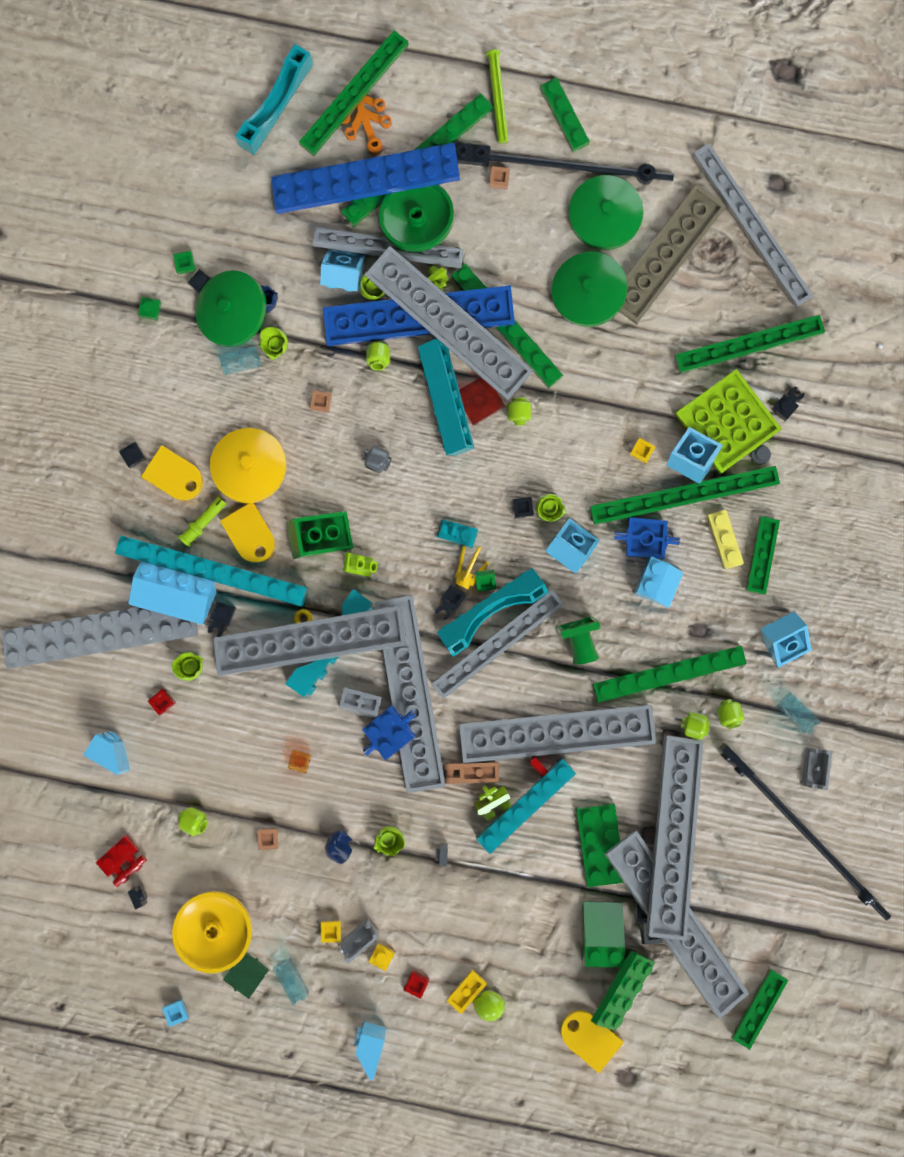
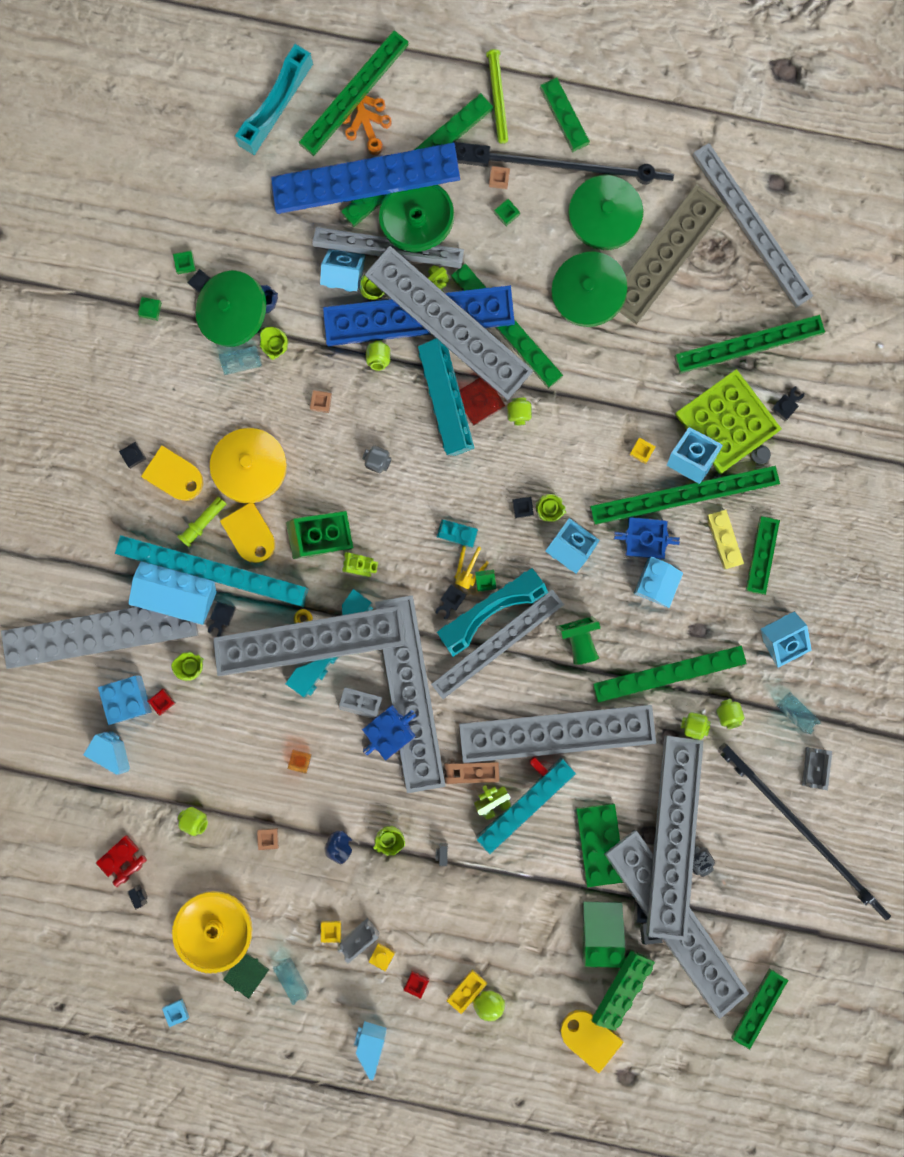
(124, 699): none -> dark azure brick
(507, 212): none -> green plate
(703, 861): none -> head

